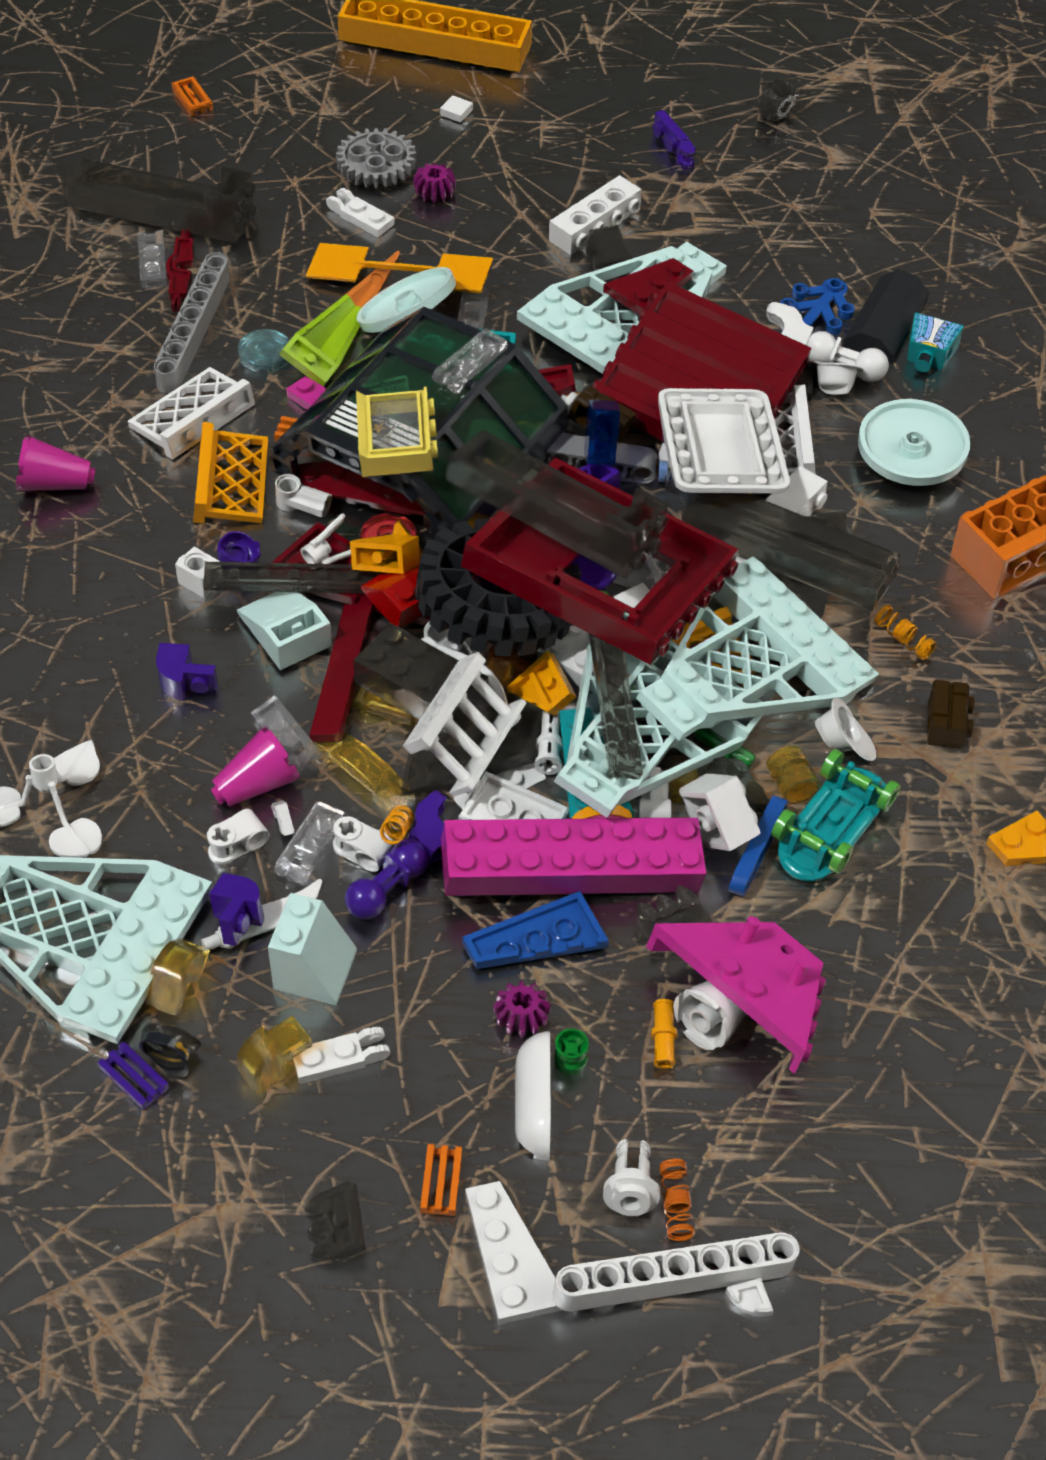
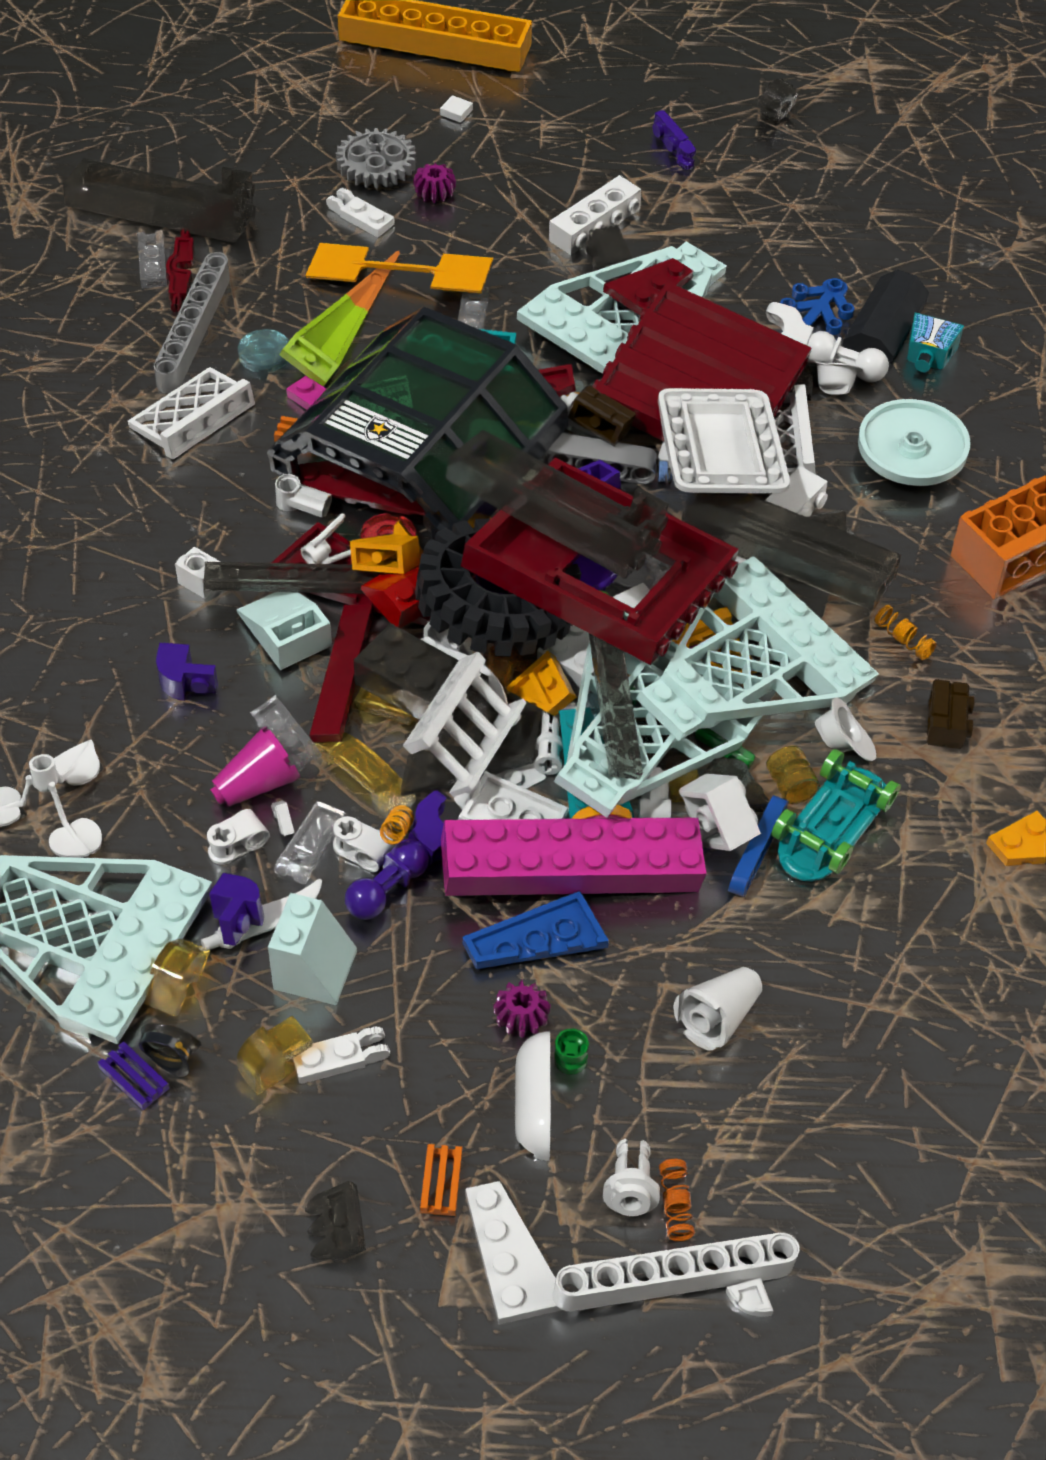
(51, 468): dark pink cone -> none
(196, 106): orange tile -> none
(206, 476): light orange fence -> none
(238, 547): dark purple hair -> none
(396, 432): light yellow window -> none
(405, 297): light aqua dish -> none
(469, 360): clear plate -> none
(601, 432): clear blue brick -> none
(664, 1034): light orange pin -> none
(685, 911): clear smoke plate -> none
(757, 970): dark pink piece -> none

